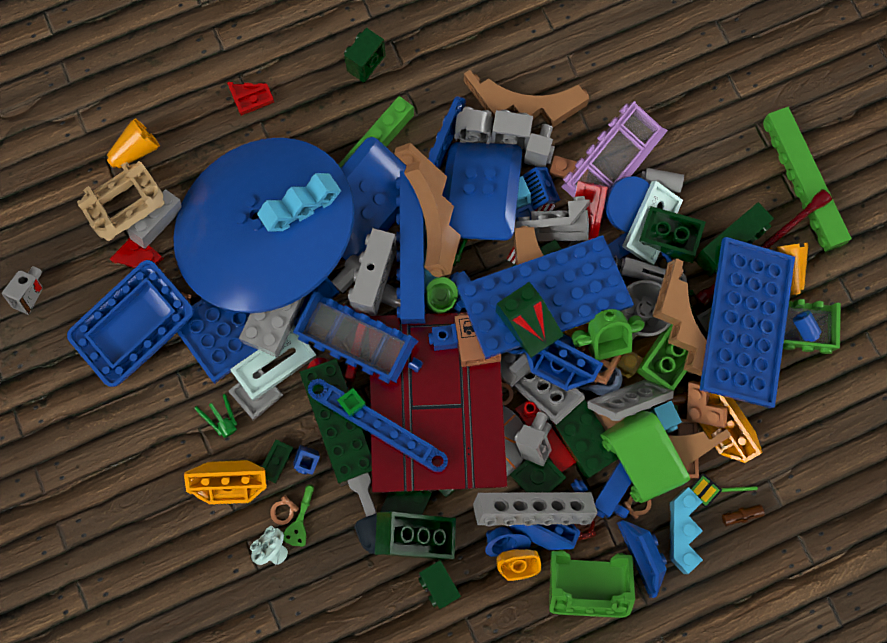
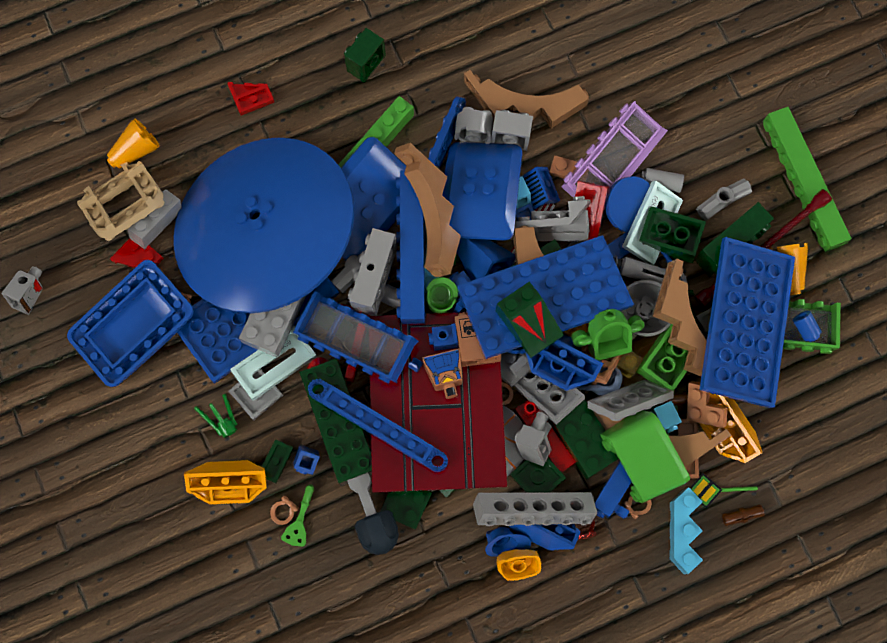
(269, 547): light aqua plate -> none
(299, 202): medium azure brick -> none
(351, 402): green plate -> none
(415, 535): dark green brick -> none
(439, 584): dark green brick -> none
(444, 371): none -> torso
(483, 257): none -> blue slope
(539, 148): light grey brick -> none
(579, 486): blue plate -> none
(591, 586): bright green windscreen -> none
(645, 556): blue wedge -> none
(715, 204): none -> light grey piece

